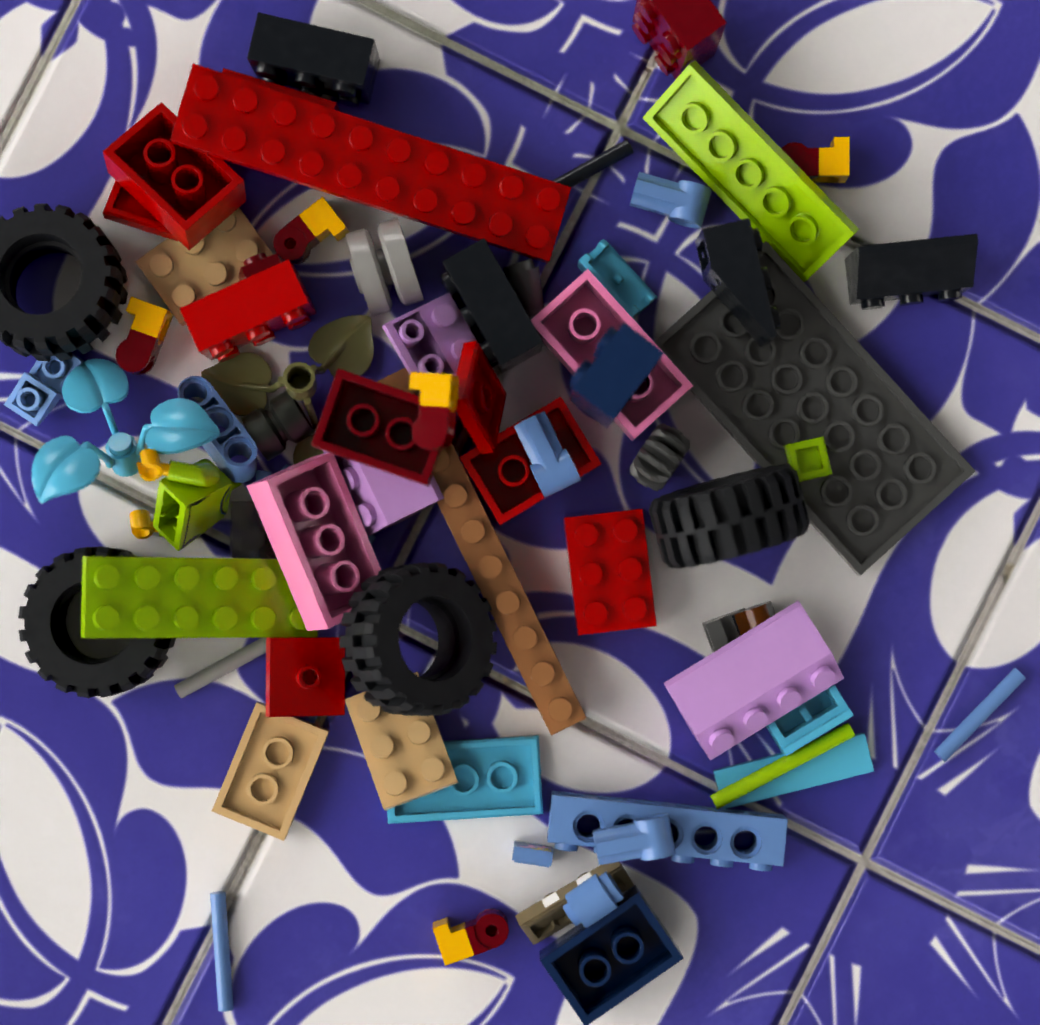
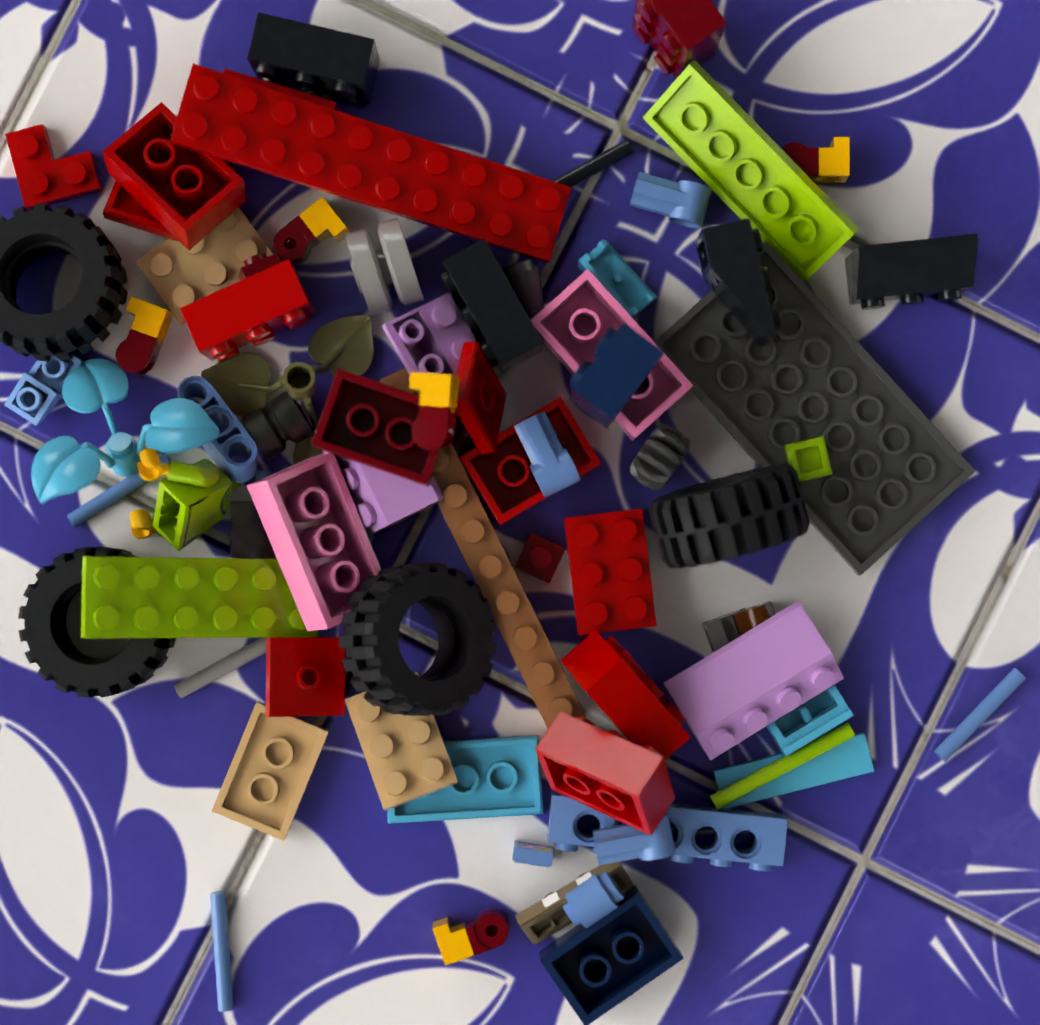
(43, 177): none -> red plate
(109, 497): none -> medium blue bar
(540, 557): none -> dark red plate
(606, 772): none -> brick
(626, 694): none -> red brick

